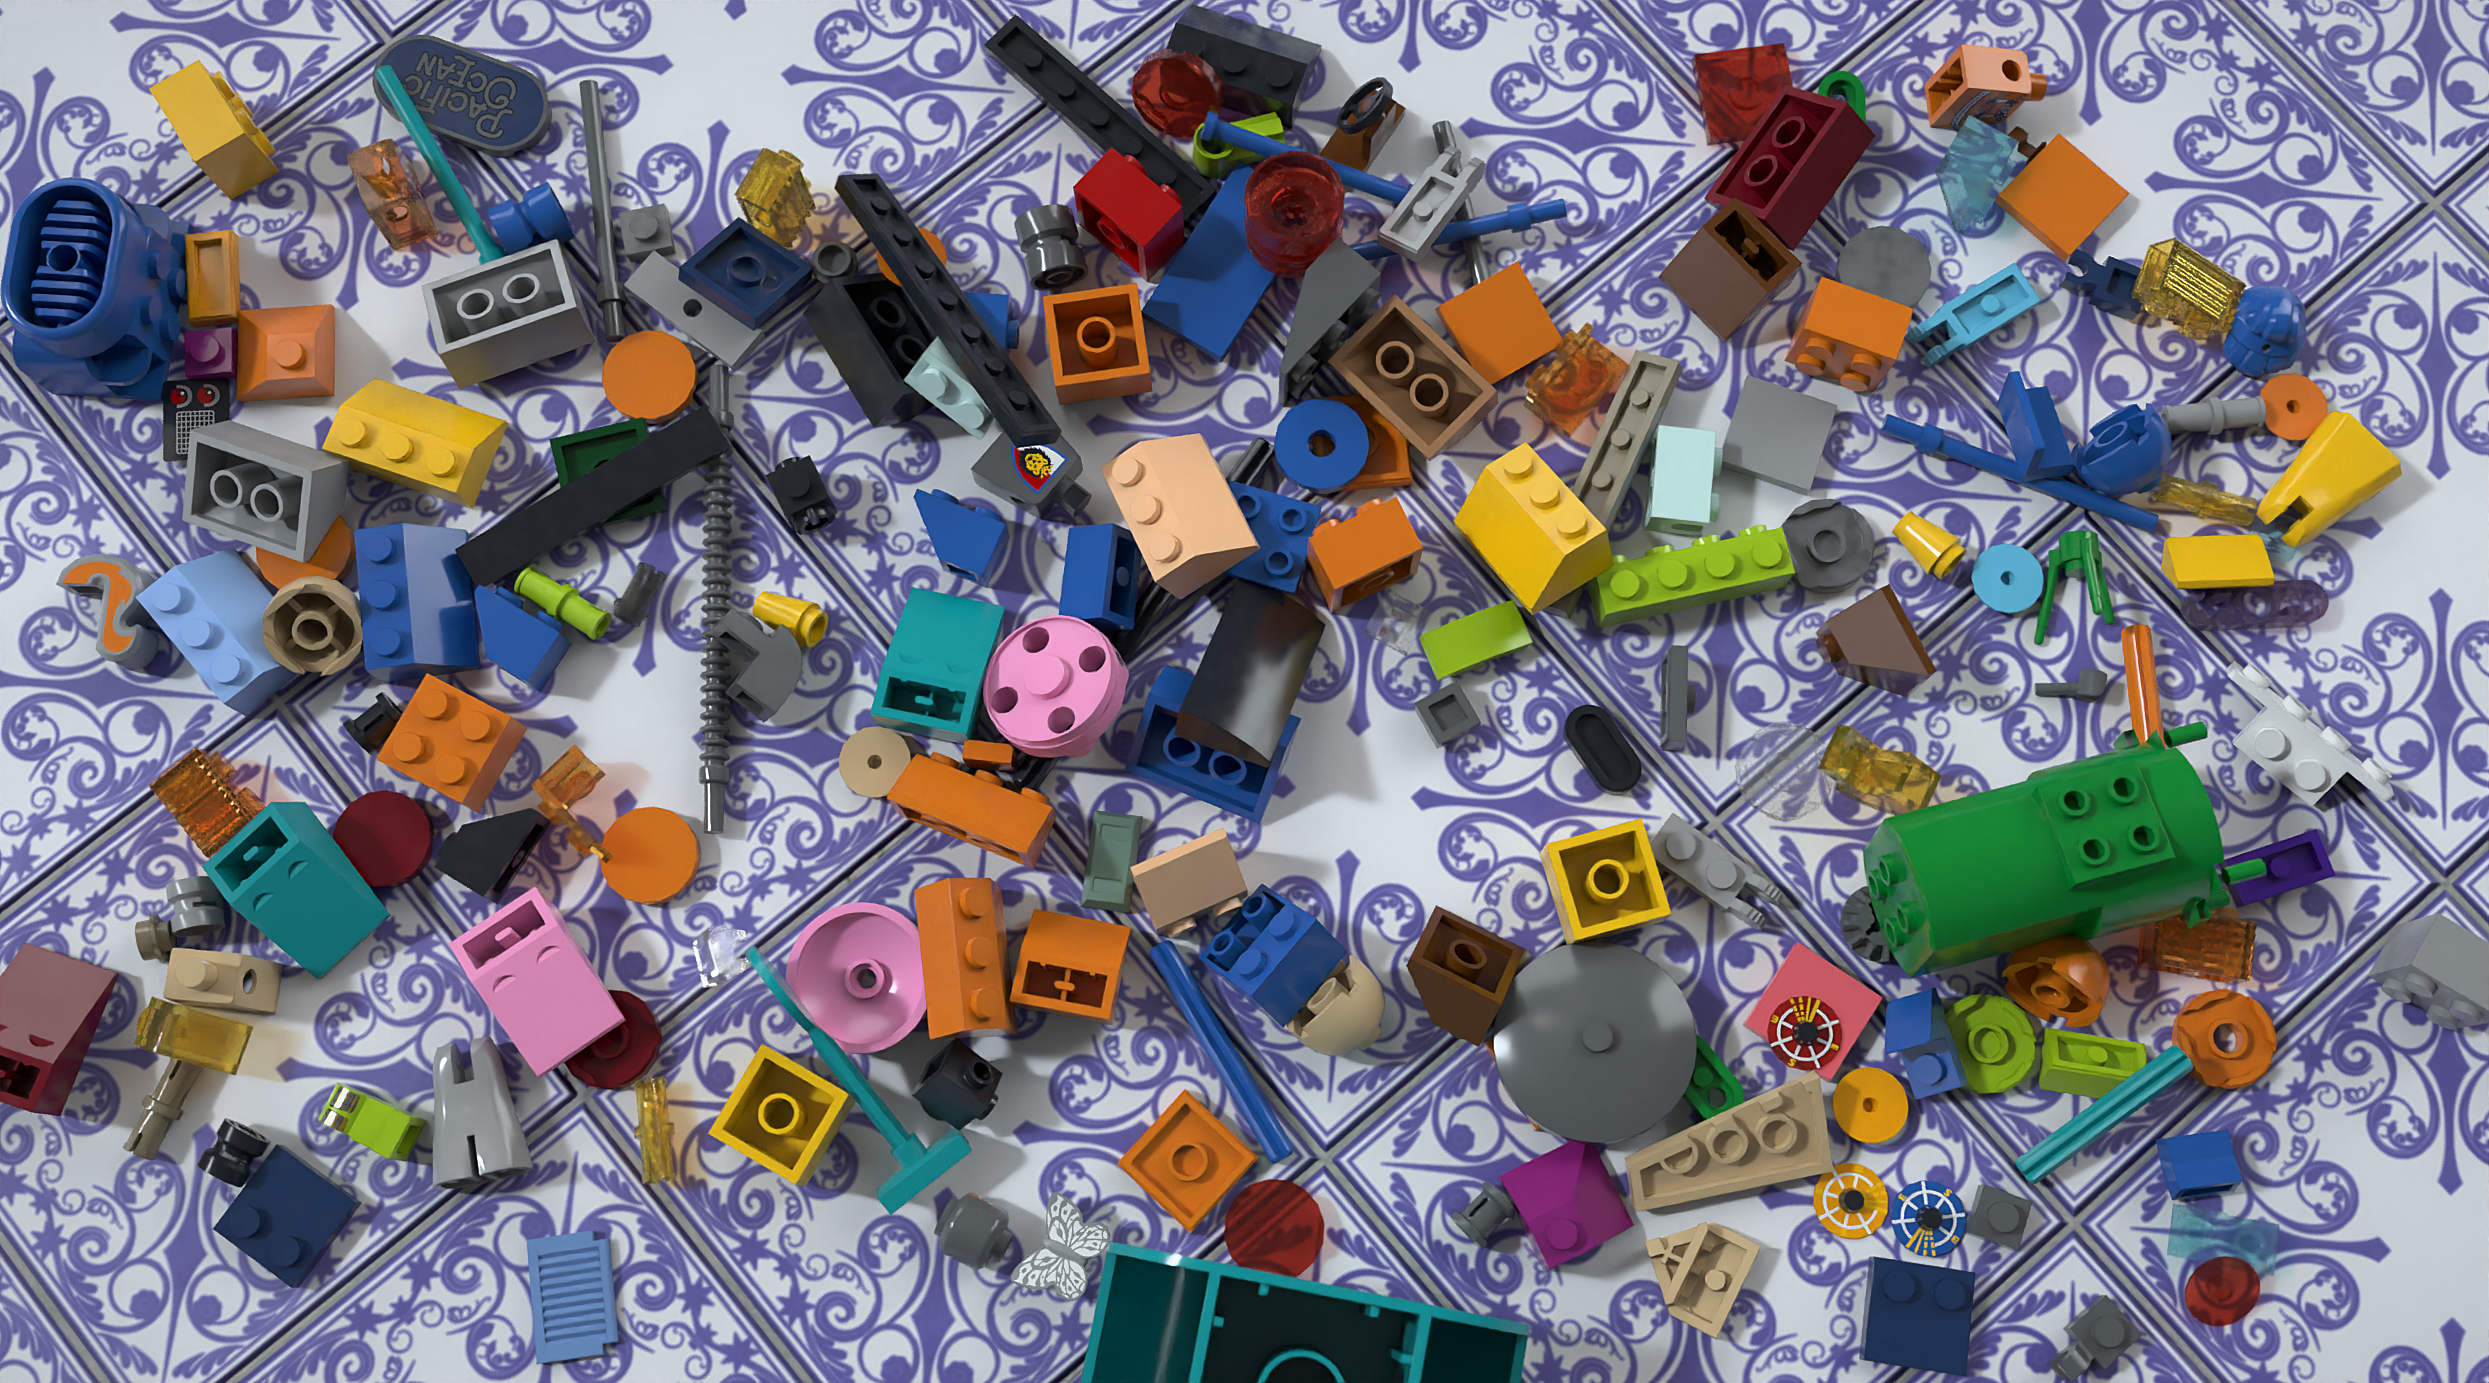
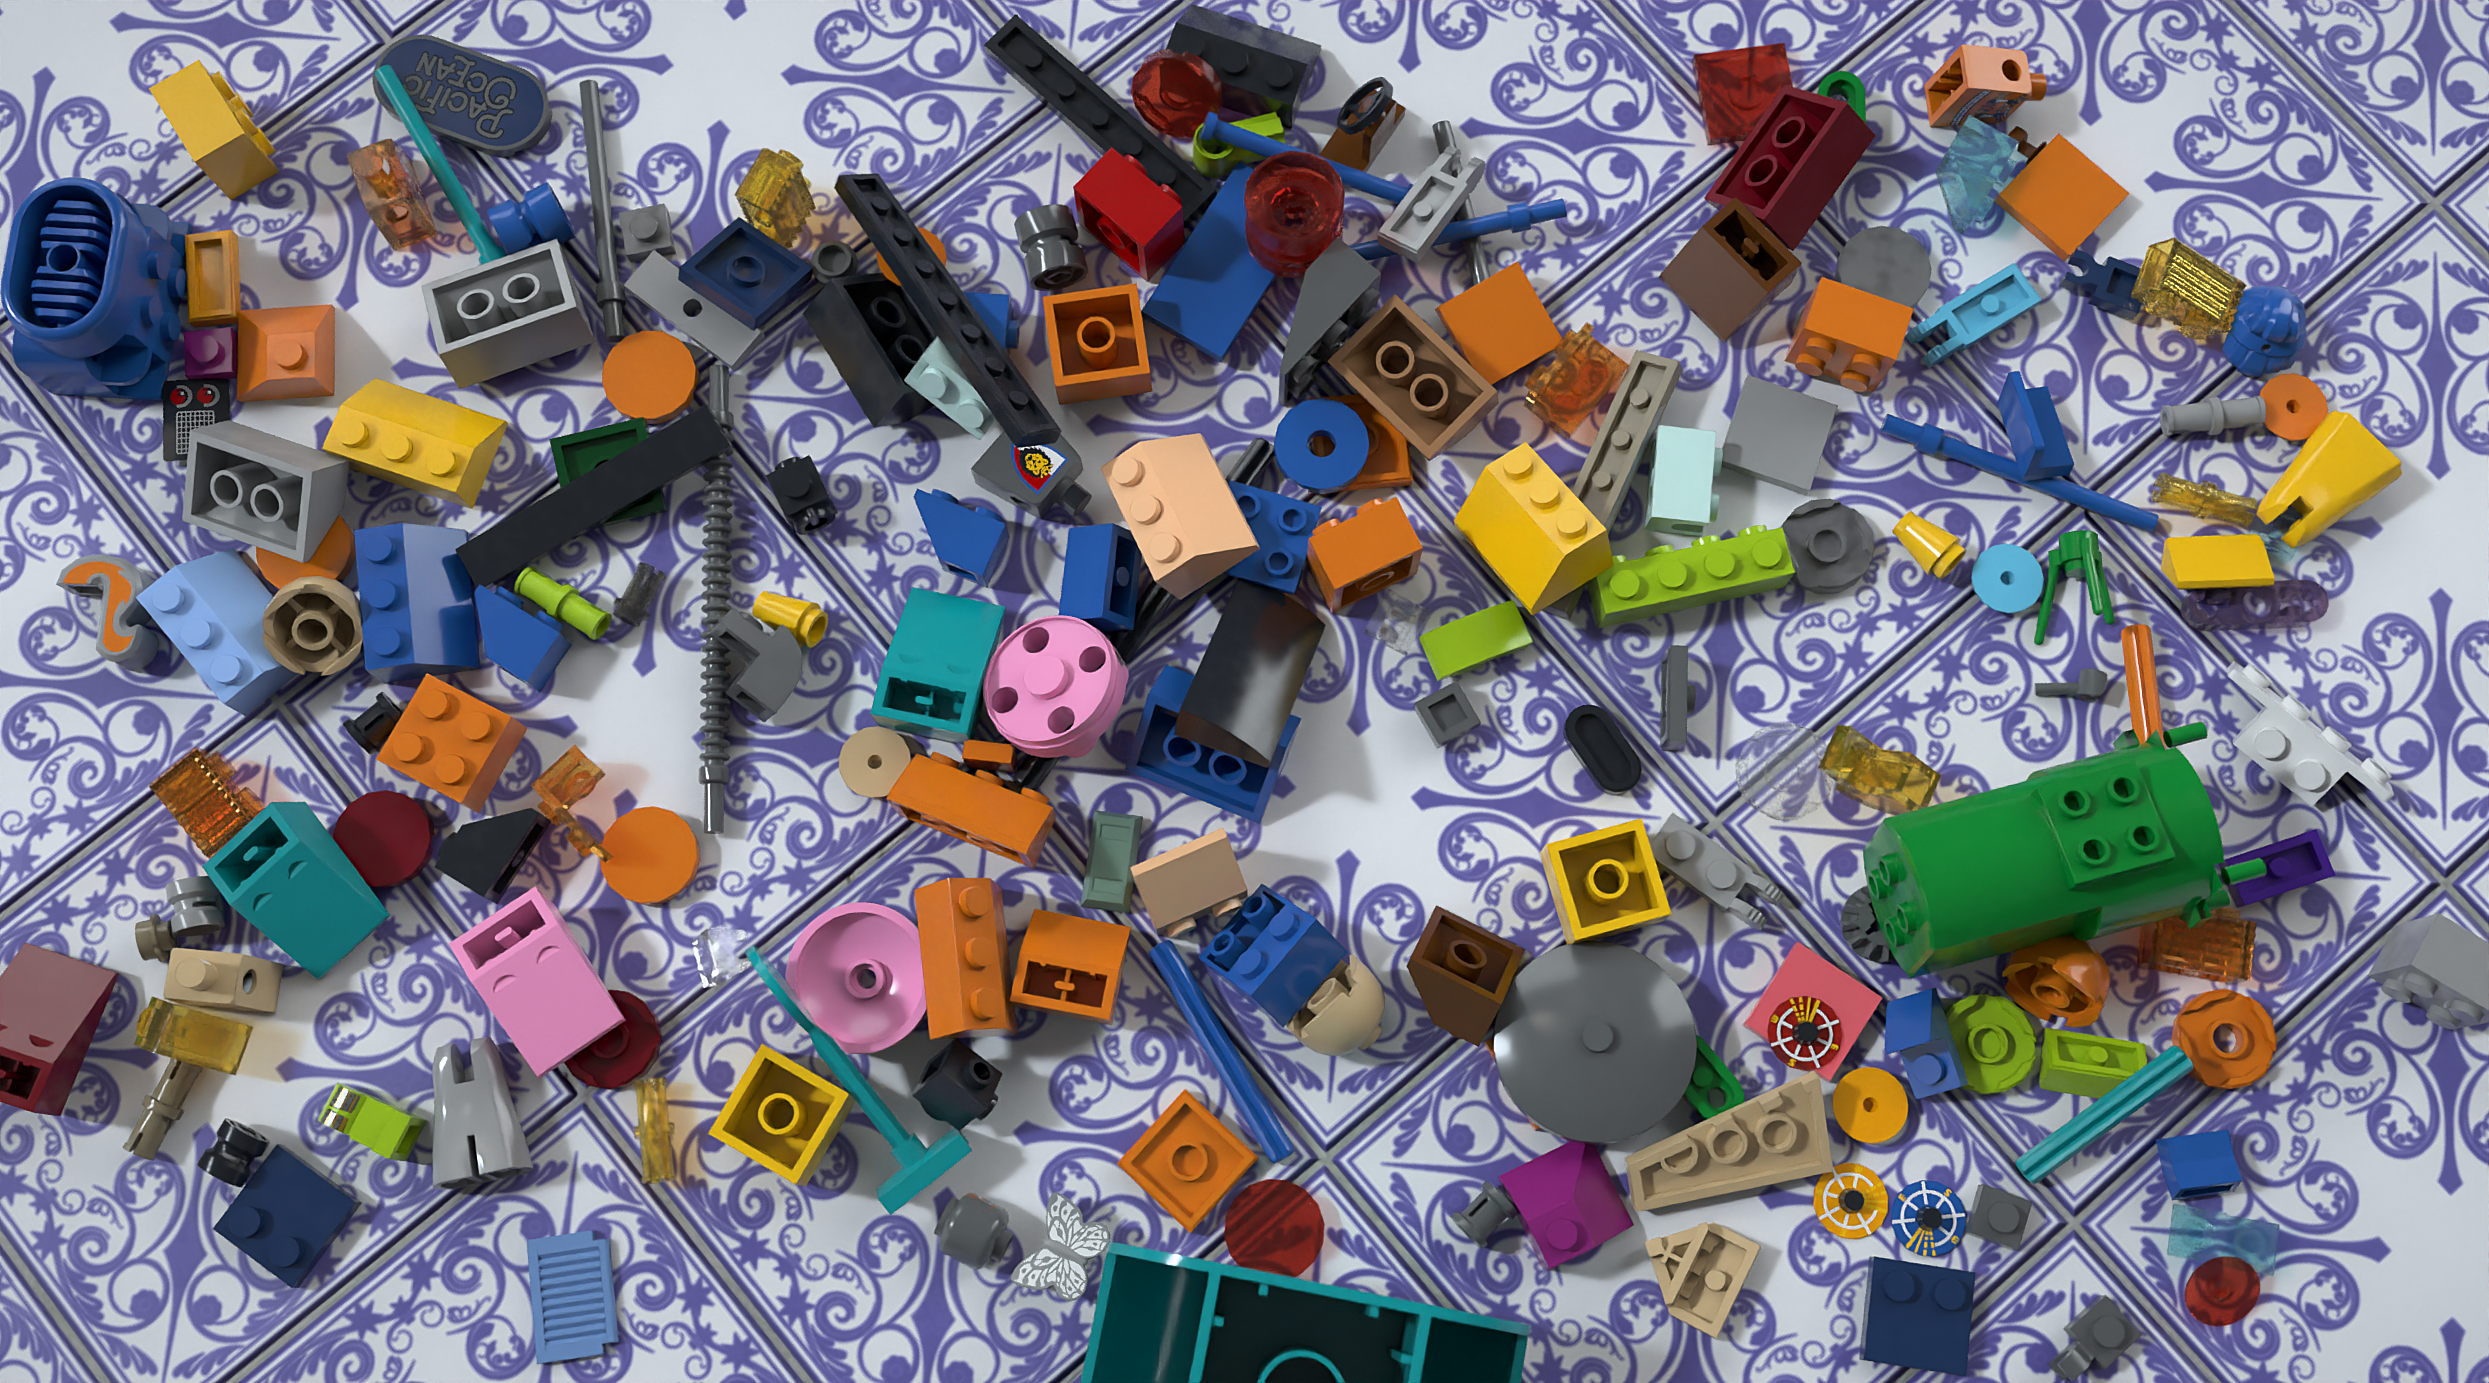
(1876, 644): reddish brown slope -> none
(2126, 452): blue cylinder -> none

